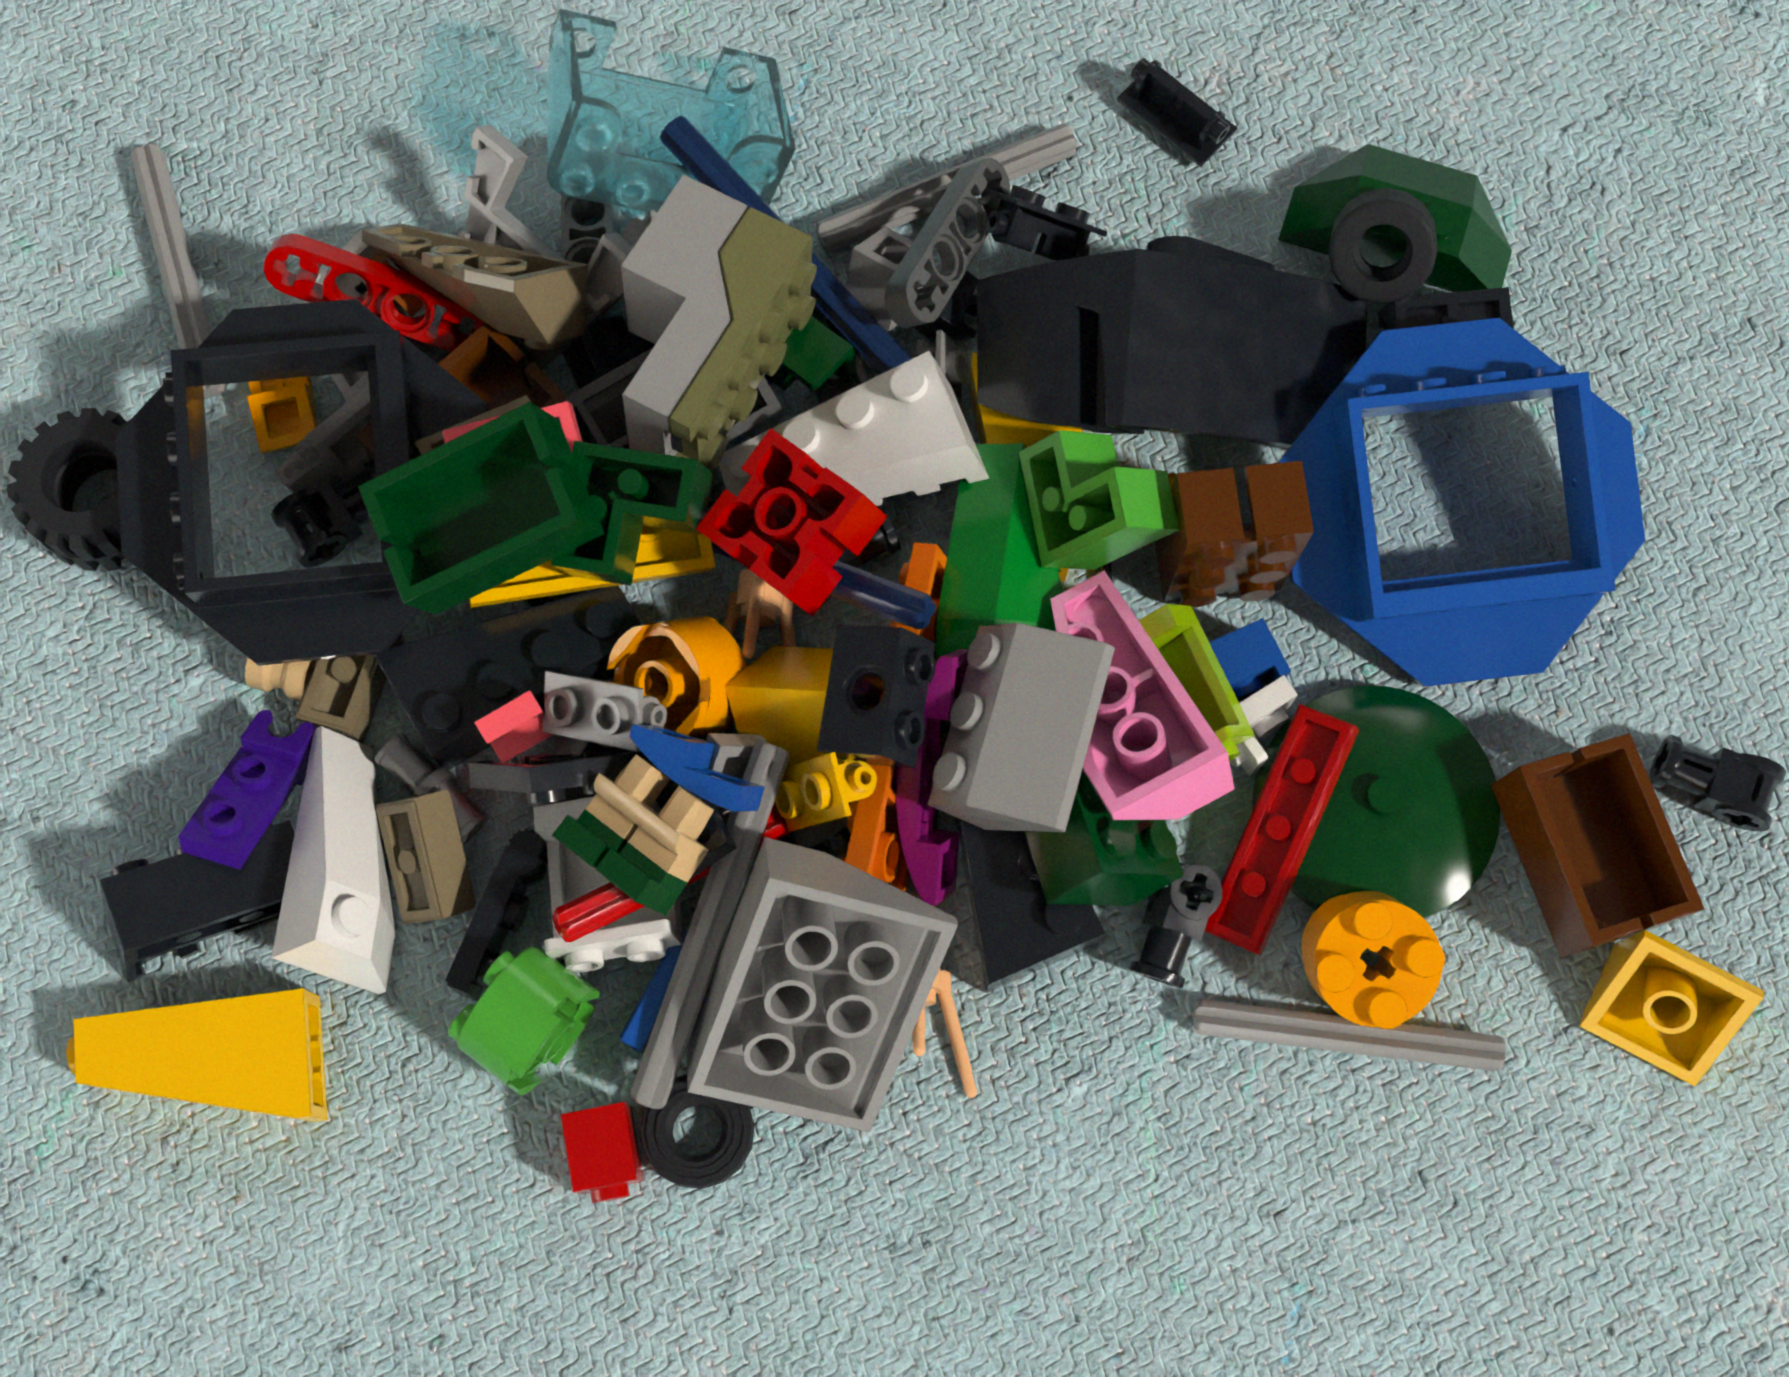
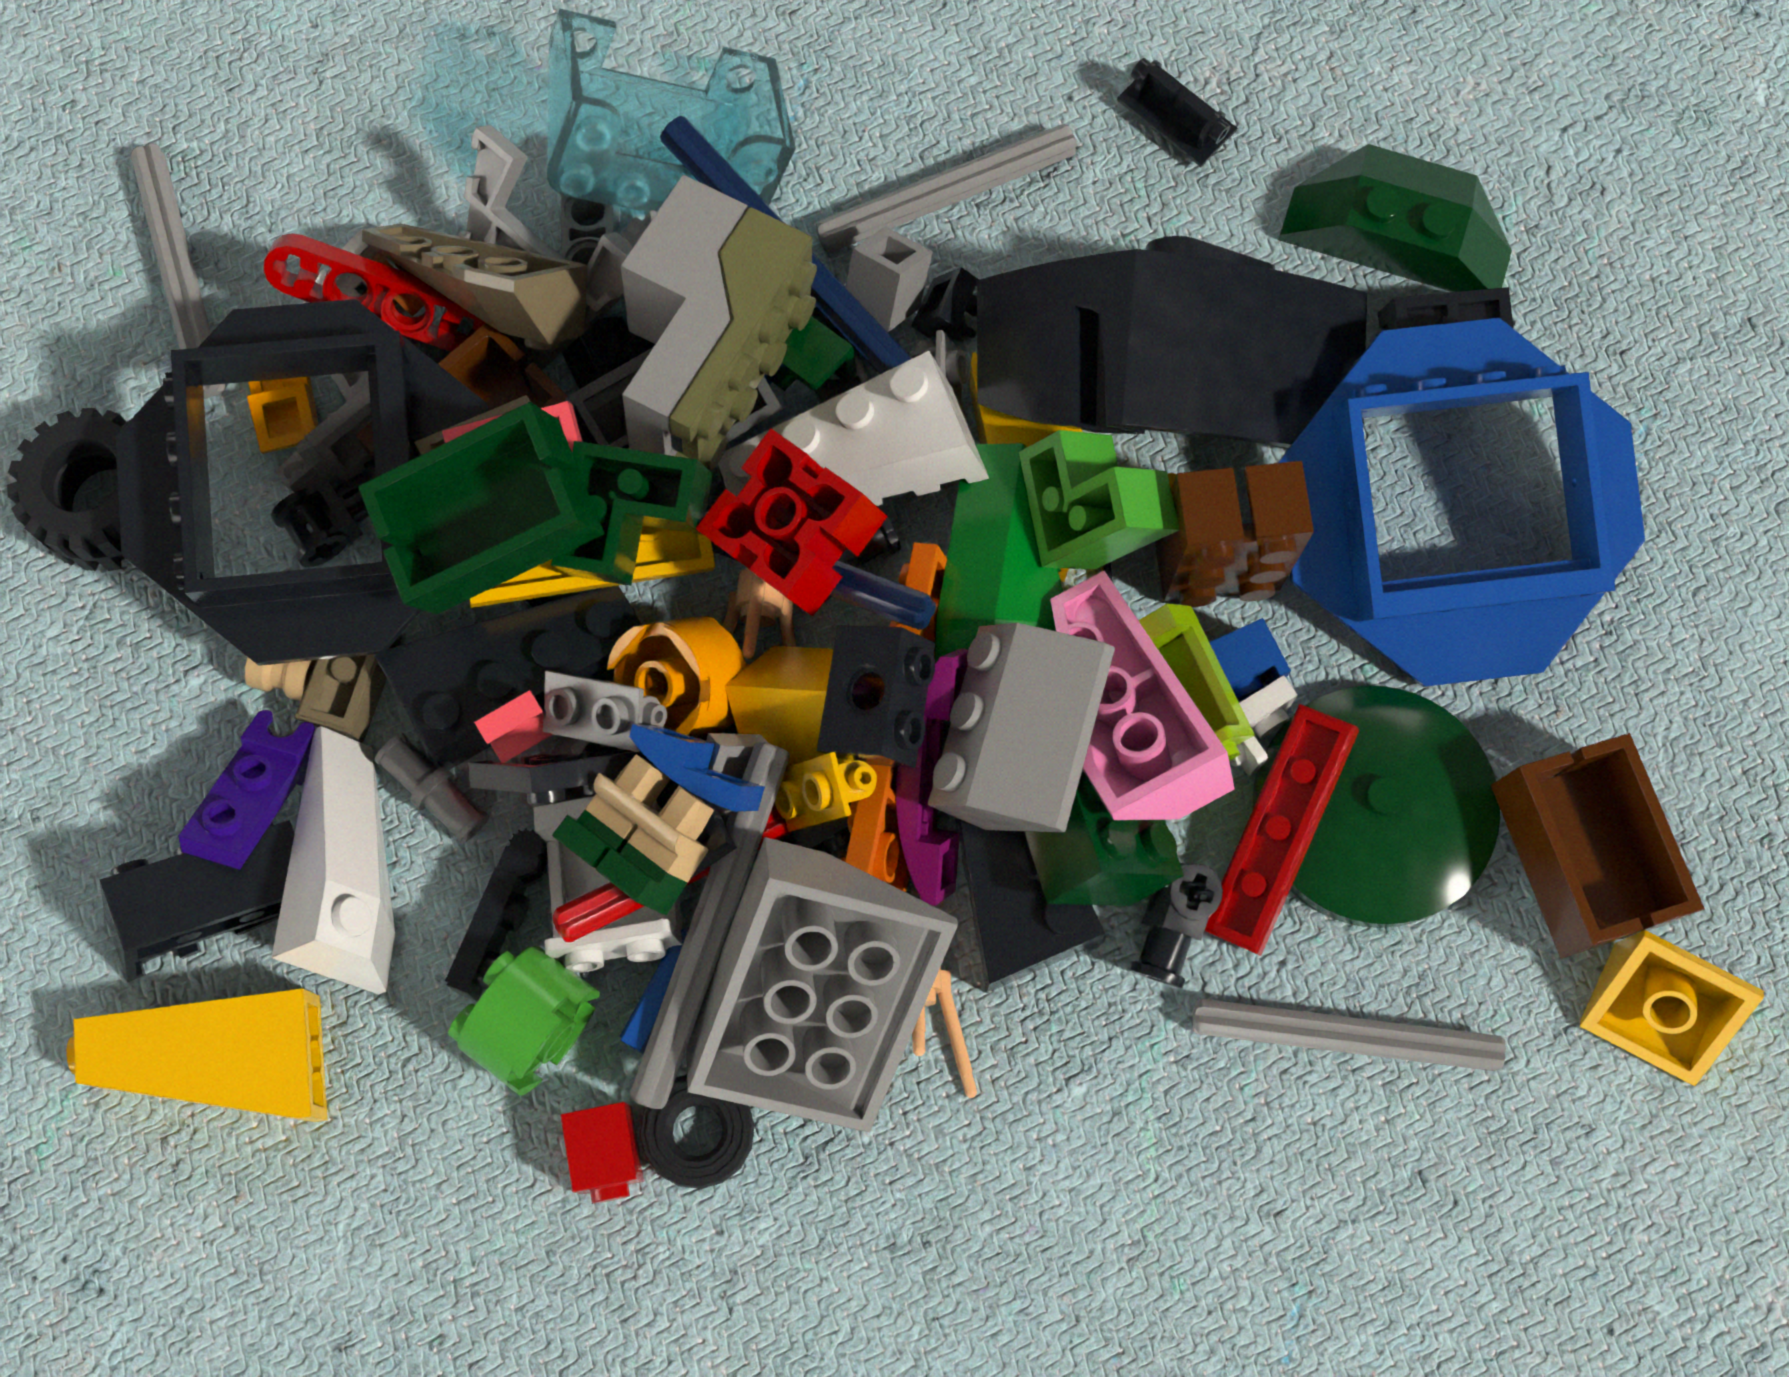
(426, 857): dark tan slope -> none
(956, 251): dark grey beam -> none
(1022, 217): black hinge -> none
(1390, 282): black tyre -> none
(1401, 978): light orange brick -> none
(1727, 783): black connector -> none

